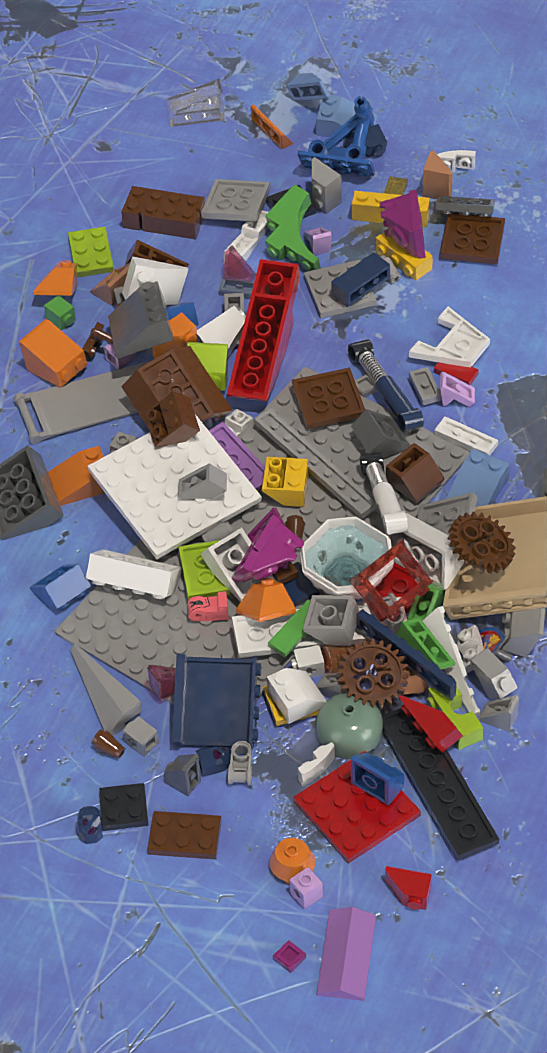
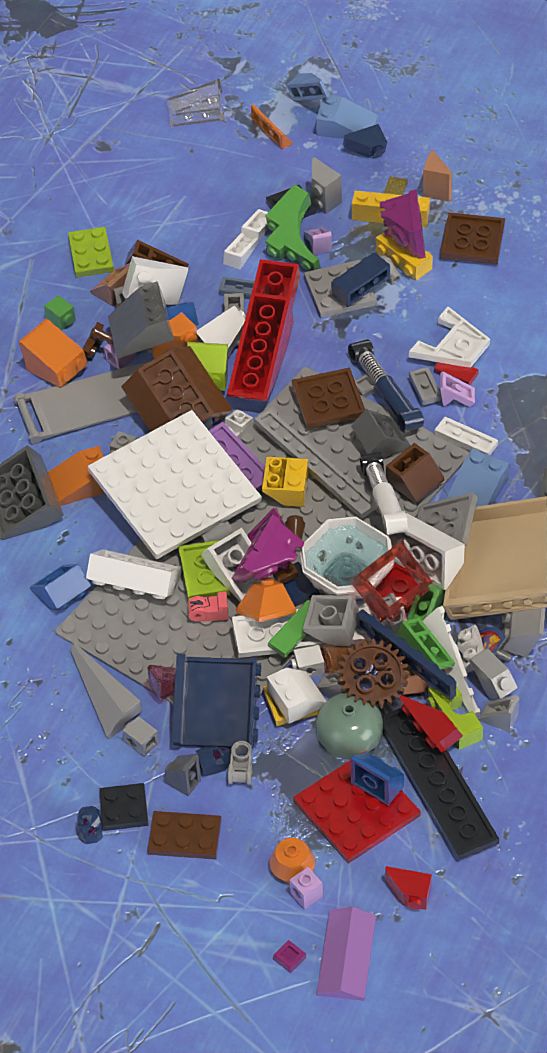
(59, 280): orange slope -> none
(107, 744): reddish brown cone -> none
(163, 212): reddish brown piece -> none
(172, 420): reddish brown slope -> none
(203, 483): light grey slope -> none
(235, 200): light grey plate -> none
(236, 267): clear pink slope -> none
(321, 761): white slope -> none
(345, 159): blue plate -> none
(459, 159): white slope -> none
(465, 205): dark grey plate -> none
(481, 542): reddish brown gear -> none

